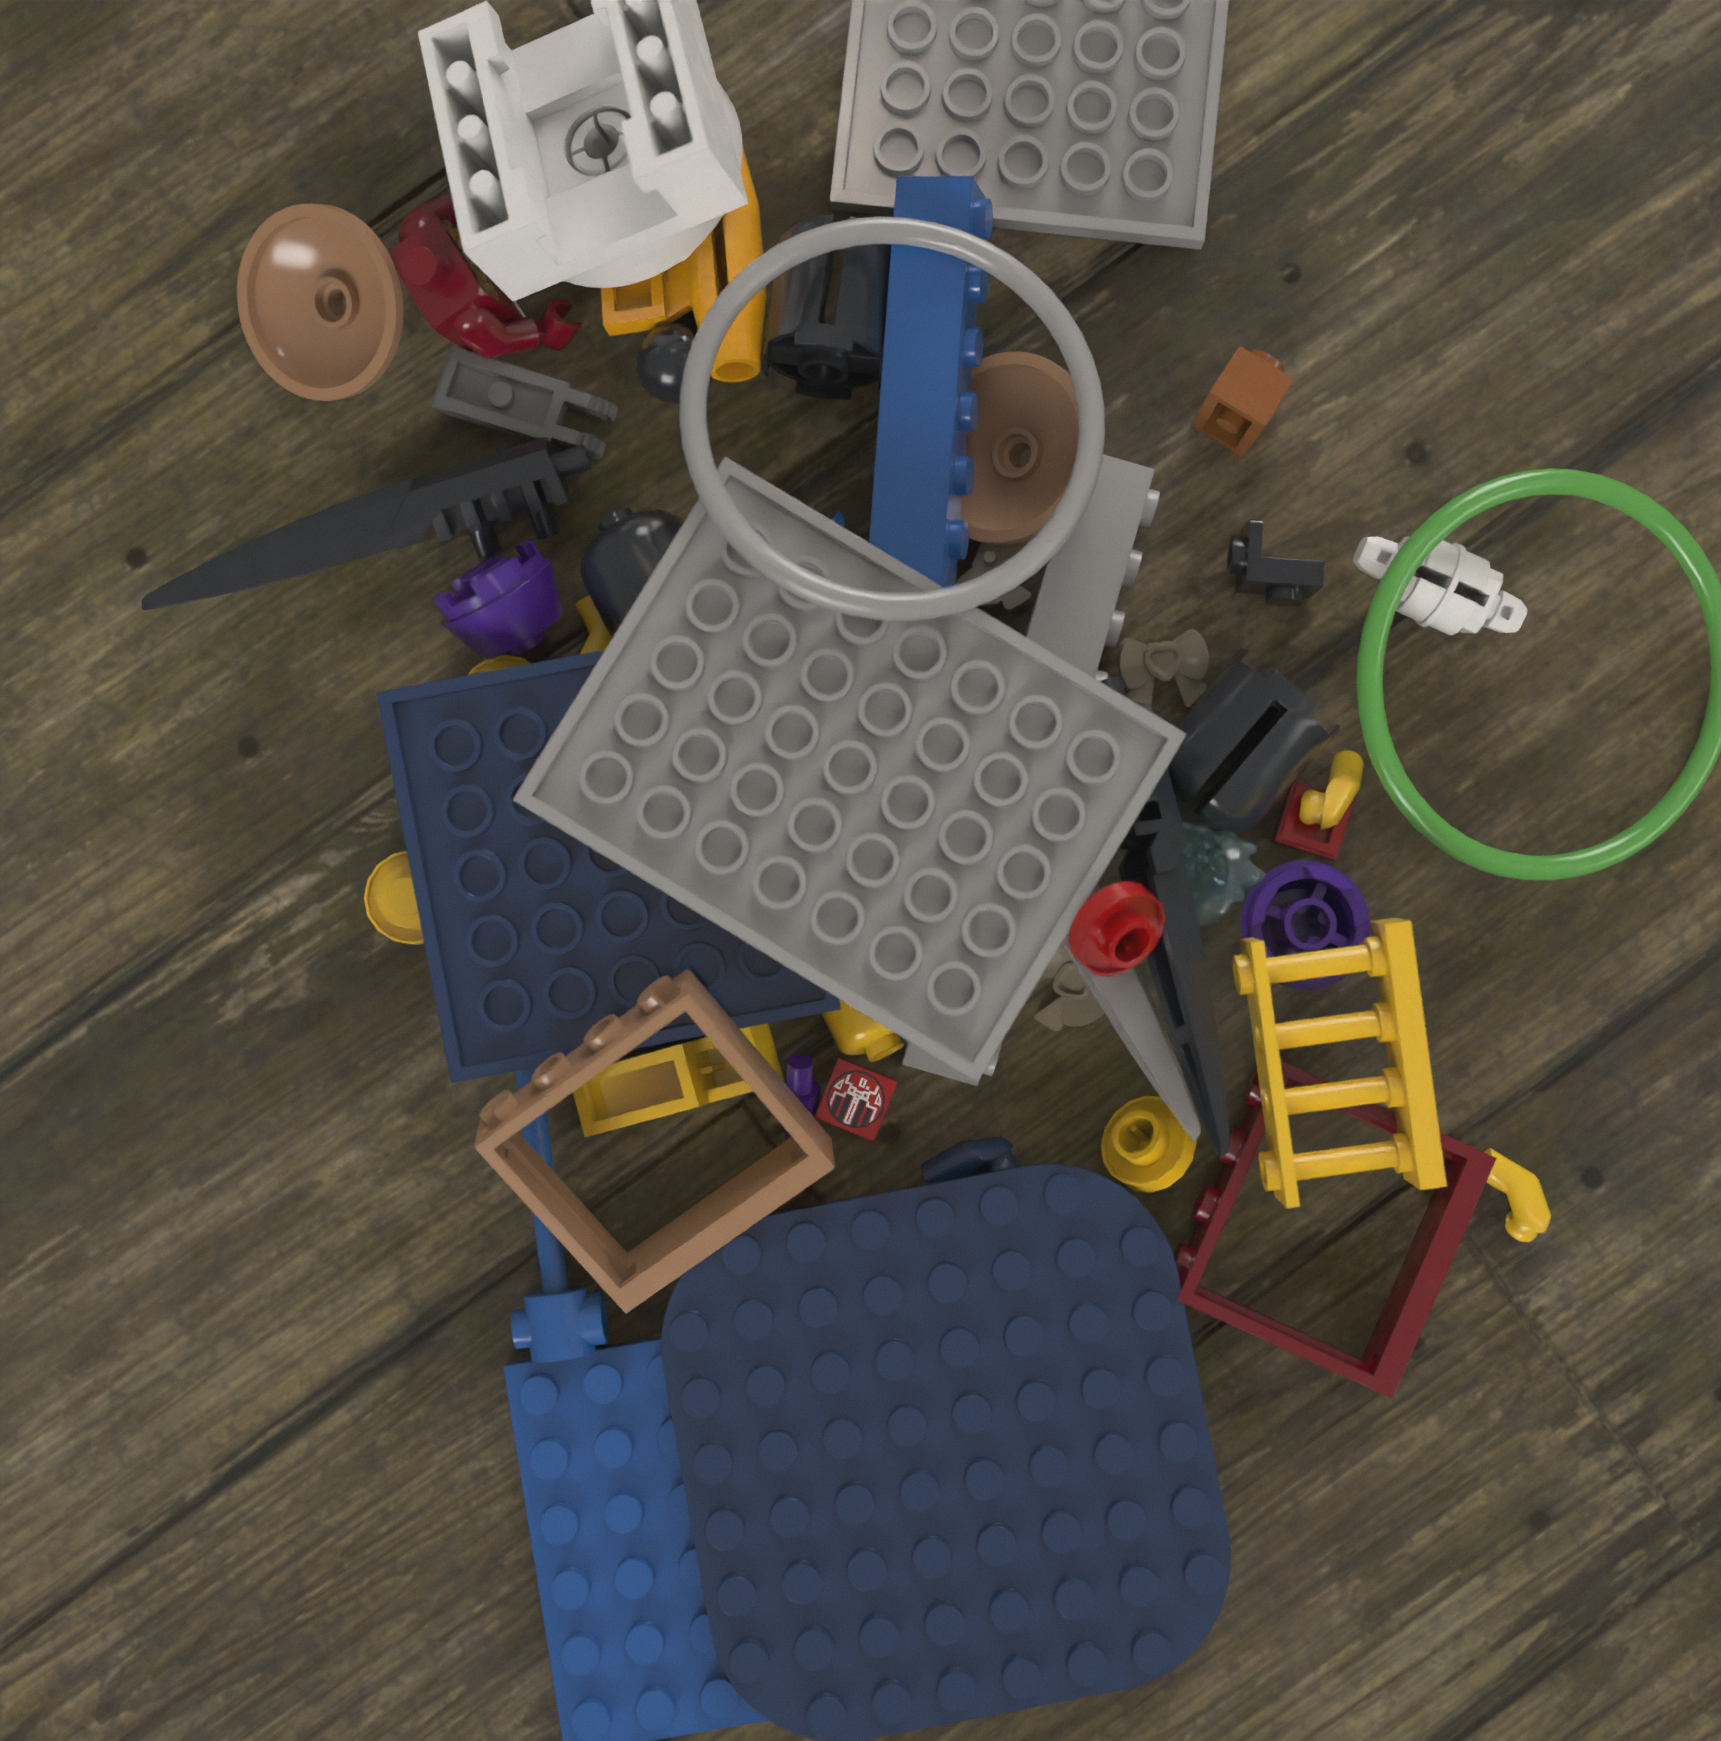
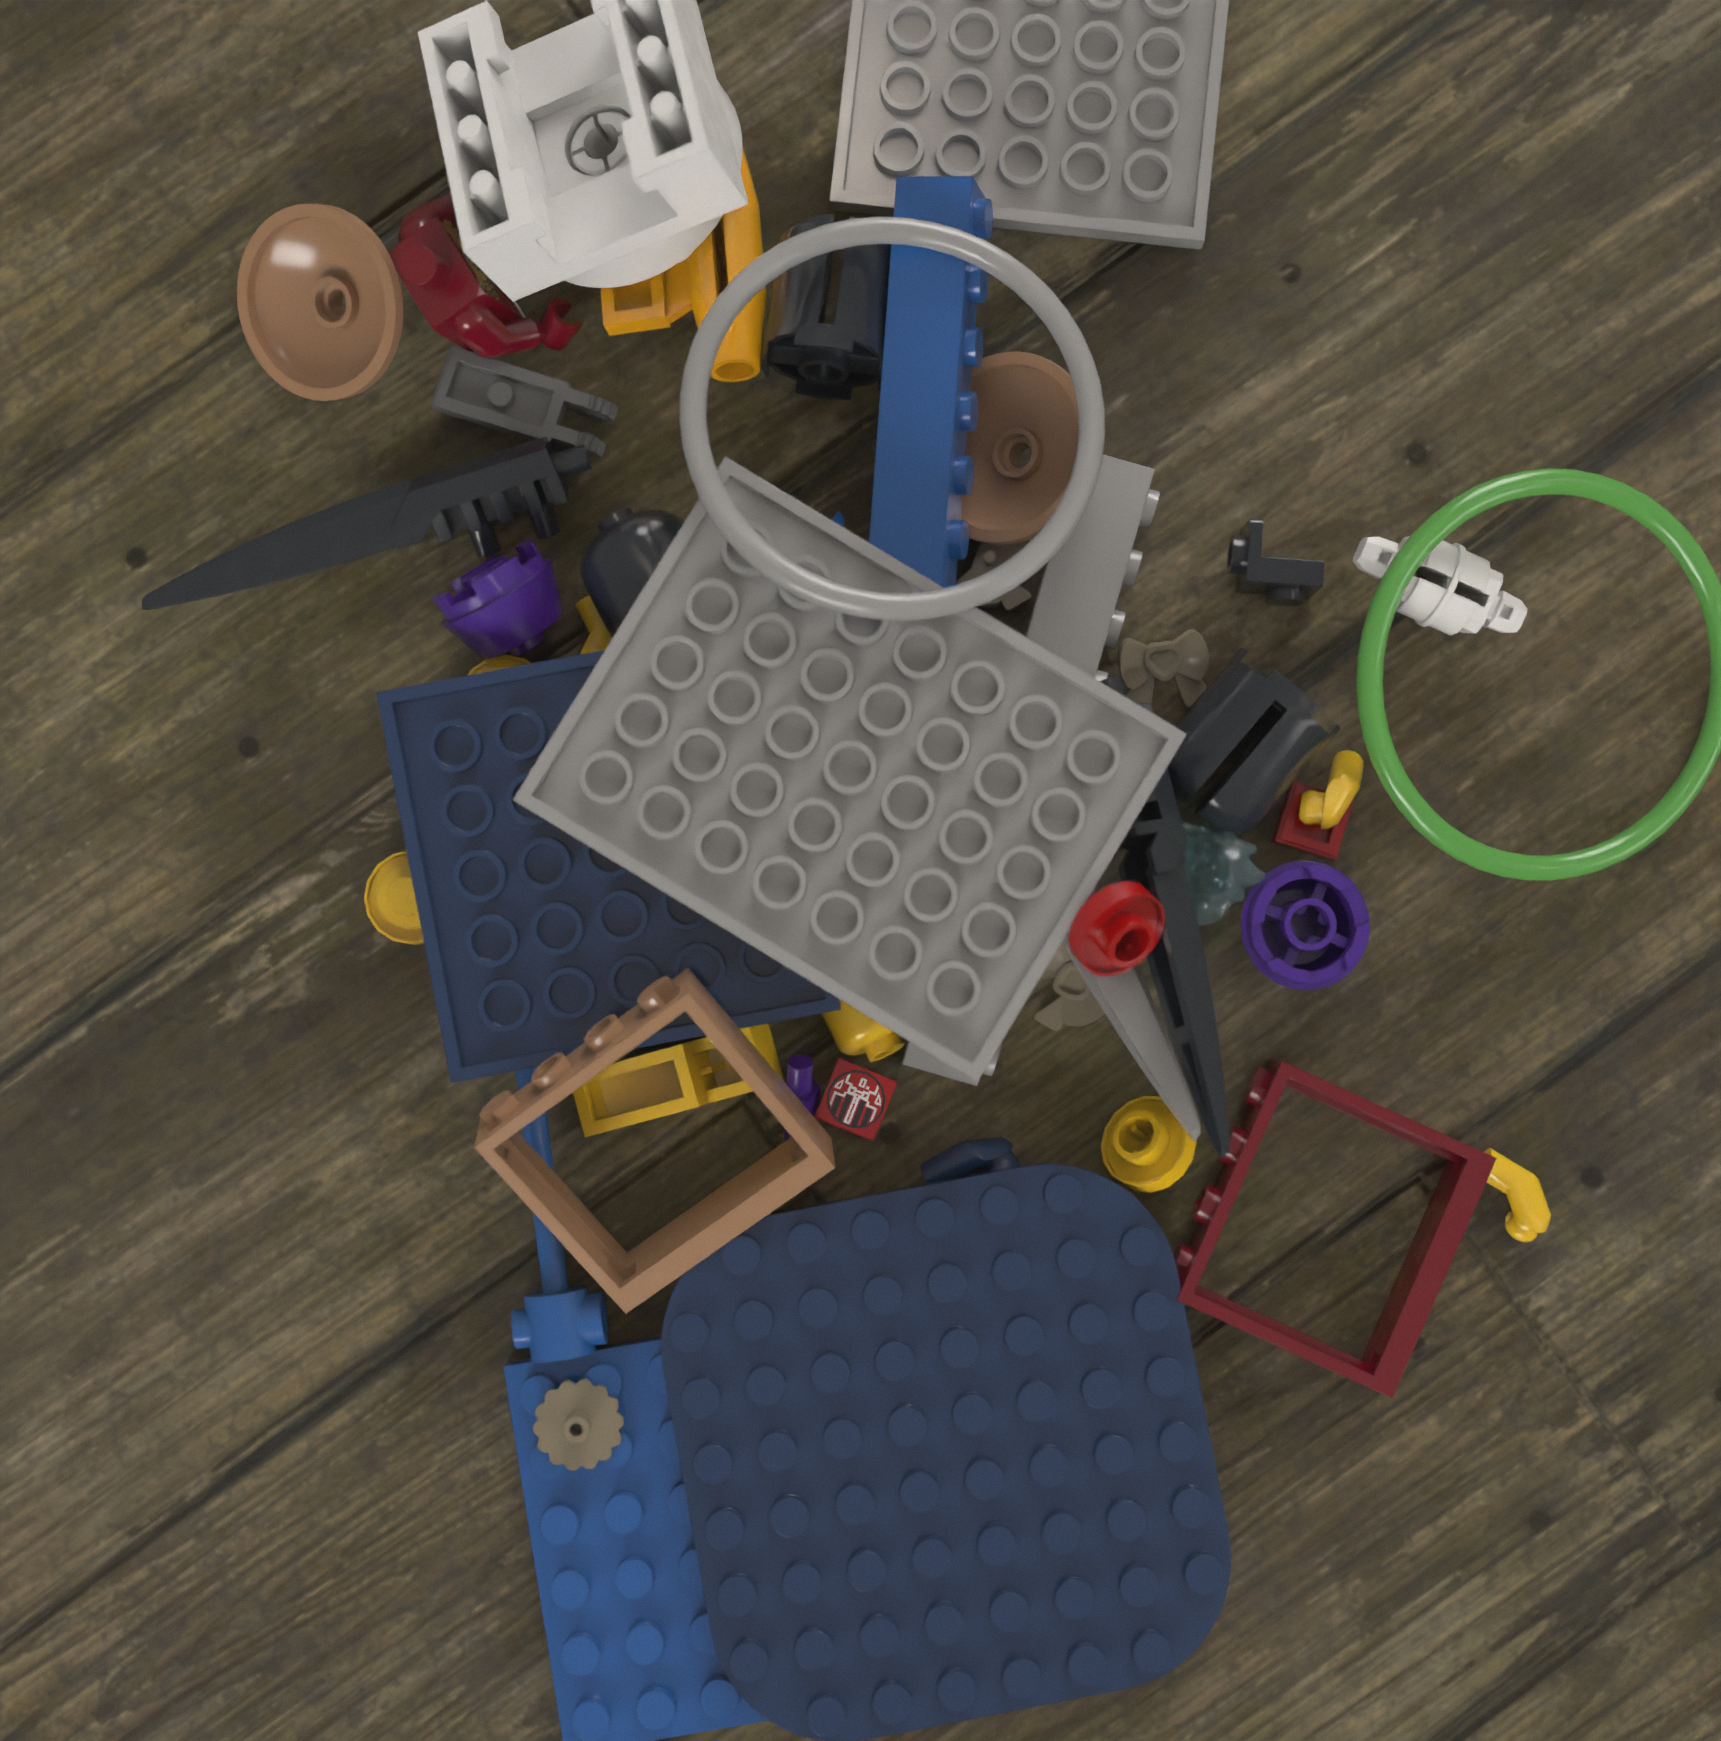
(578, 1424): none -> dark tan piece
(663, 361): black piece -> none
(1242, 400): dark orange slope -> none
(1393, 1020): yellow fence -> none

